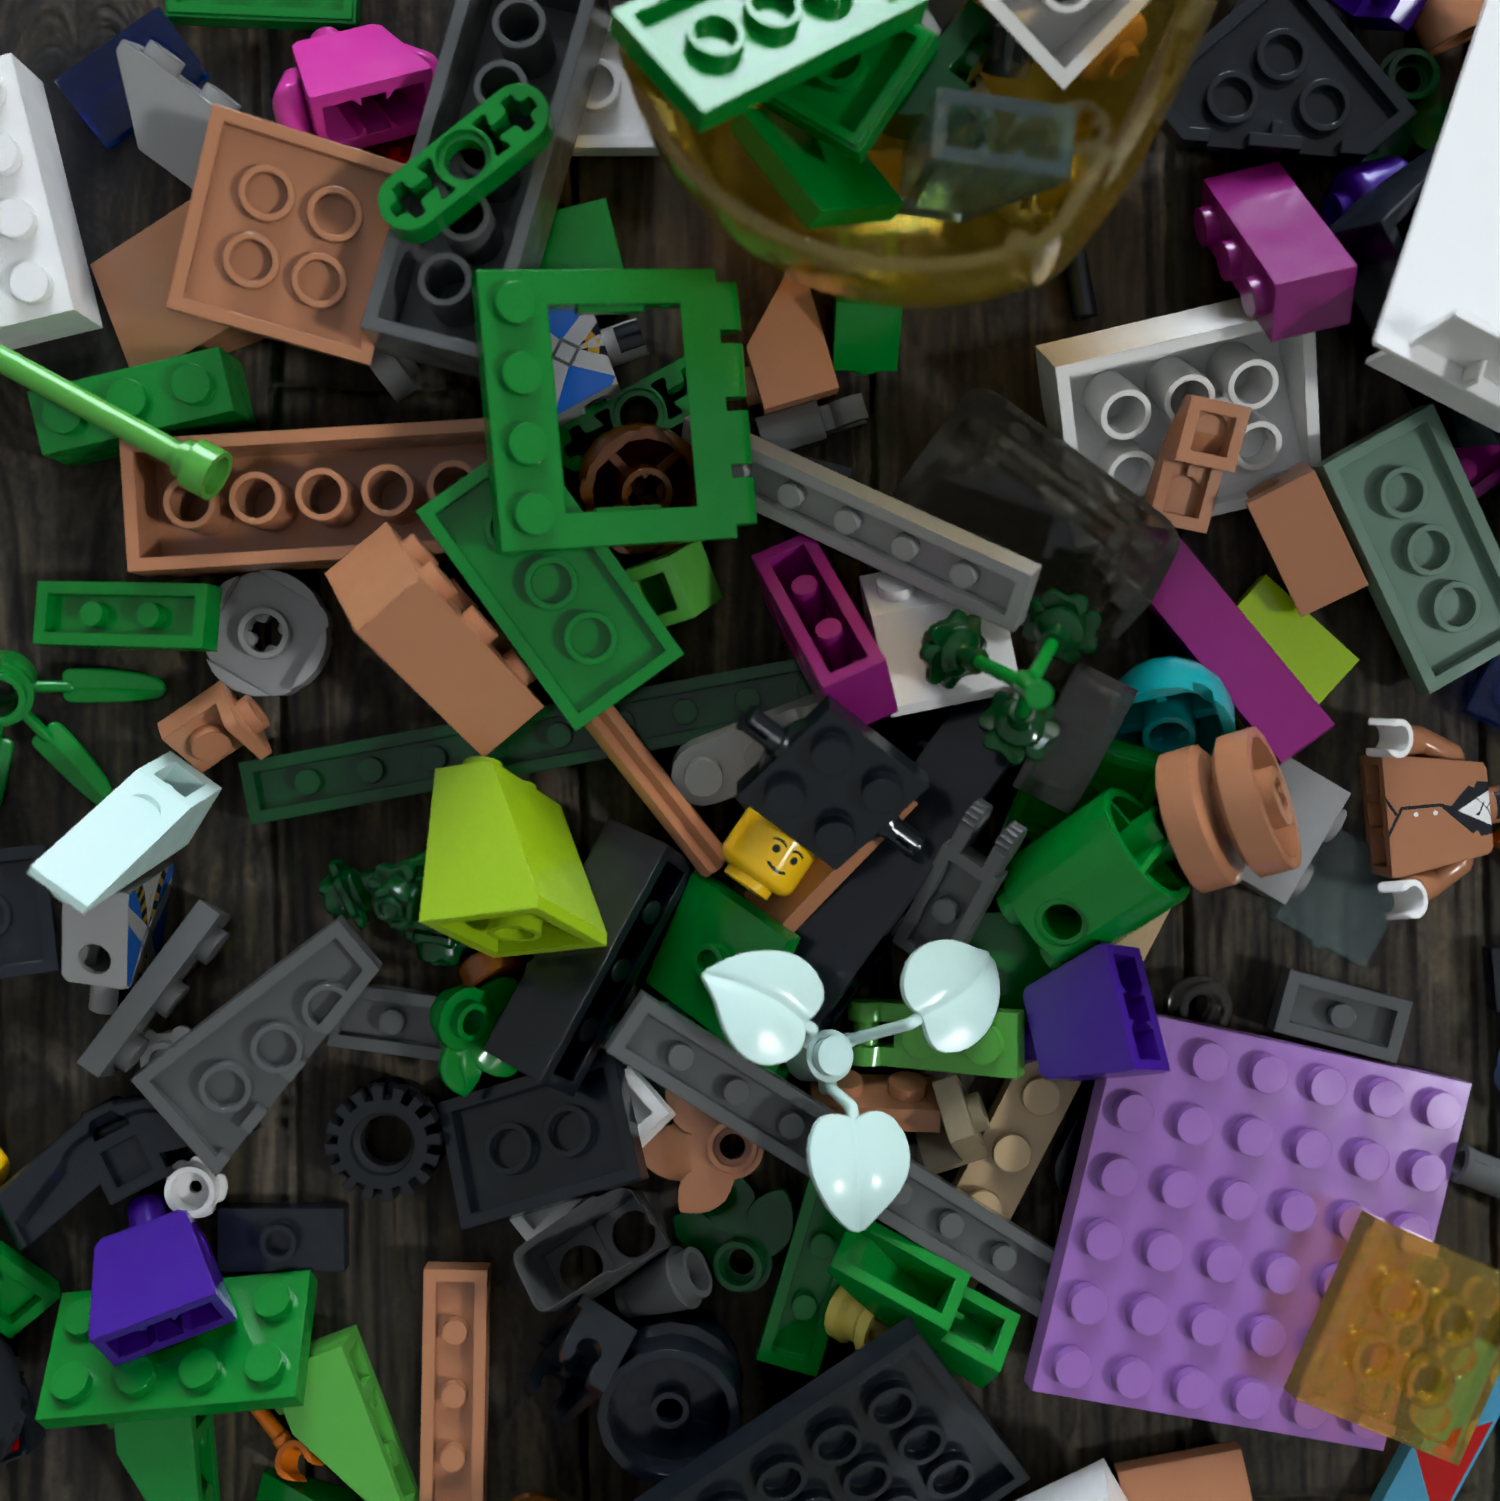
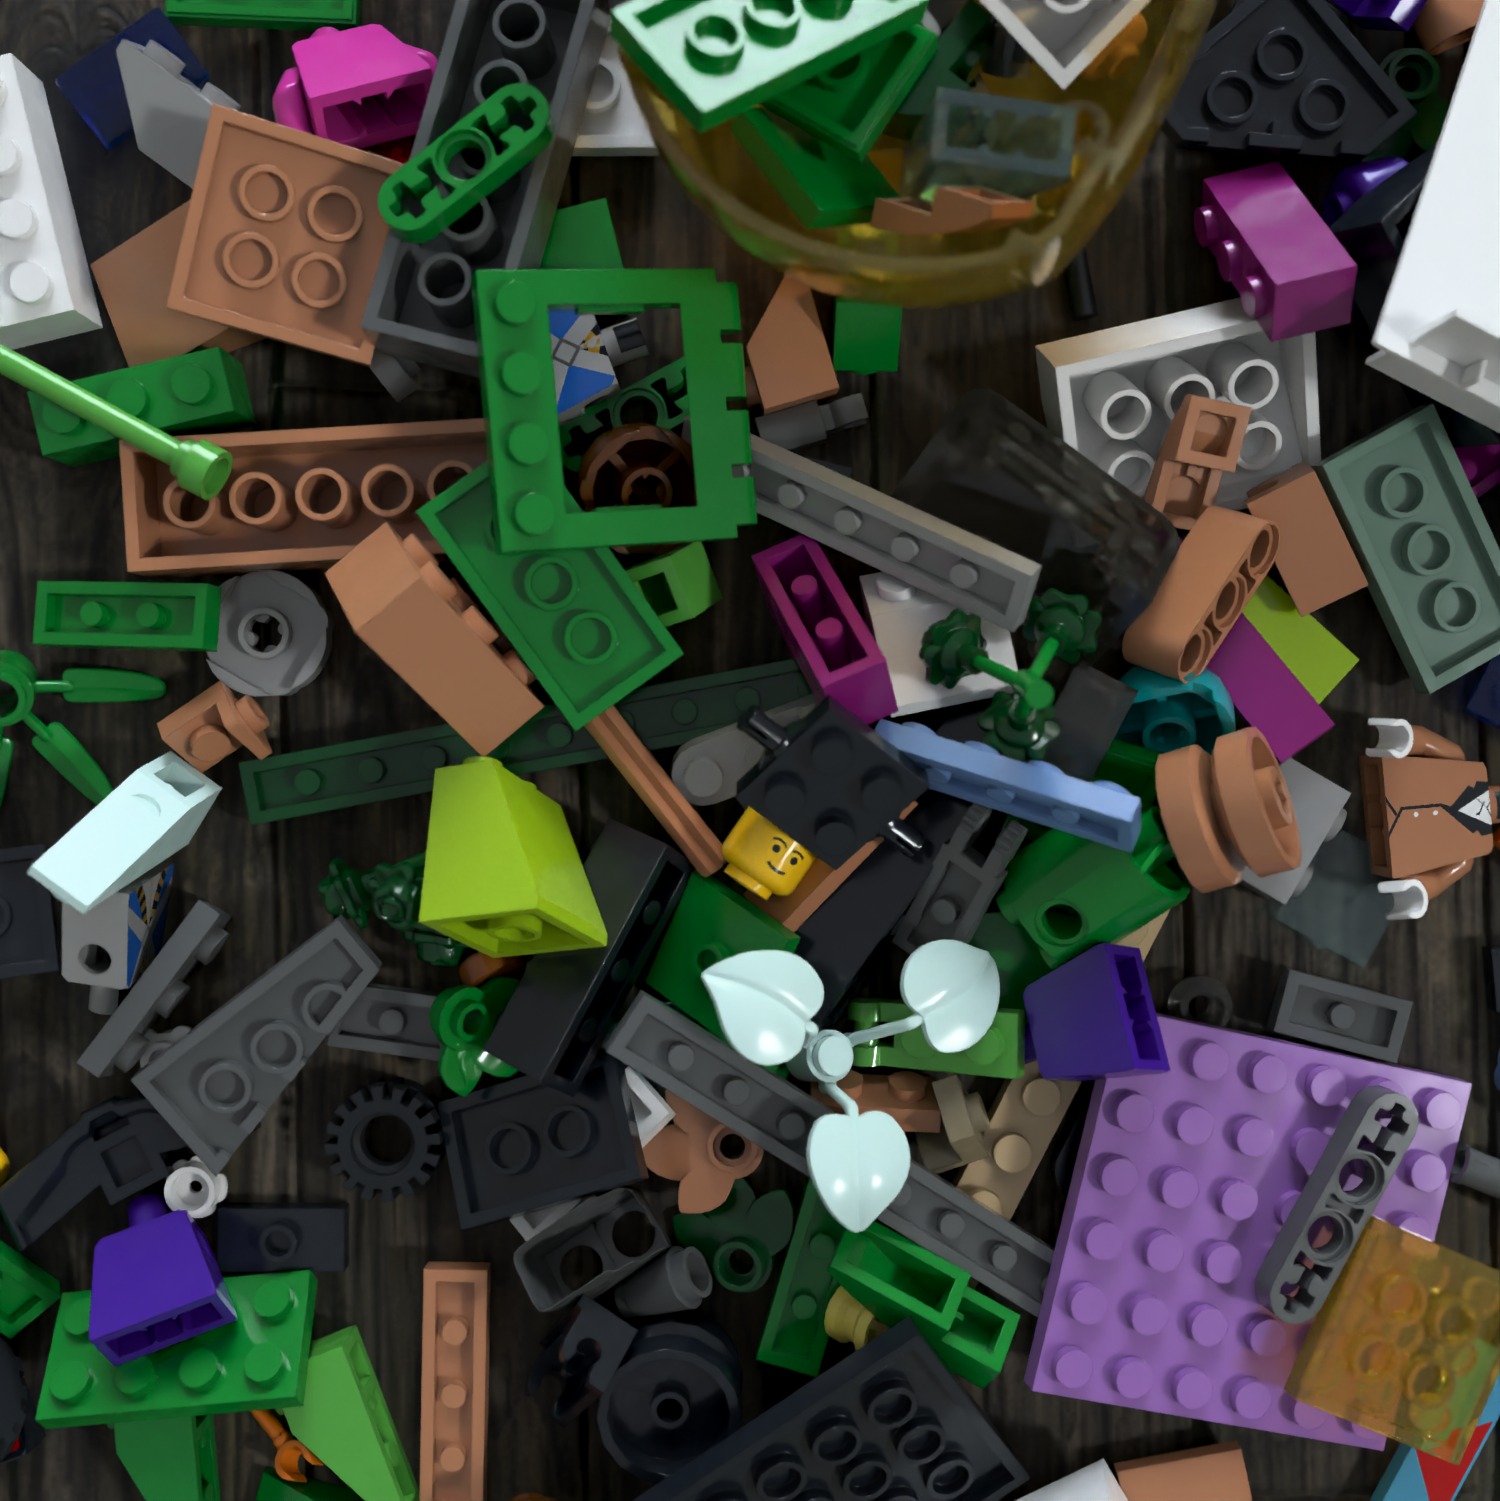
(951, 211): none -> nougat slope
(1026, 790): none -> medium blue plate
(1202, 593): none -> nougat beam
(1347, 1209): none -> dark grey beam

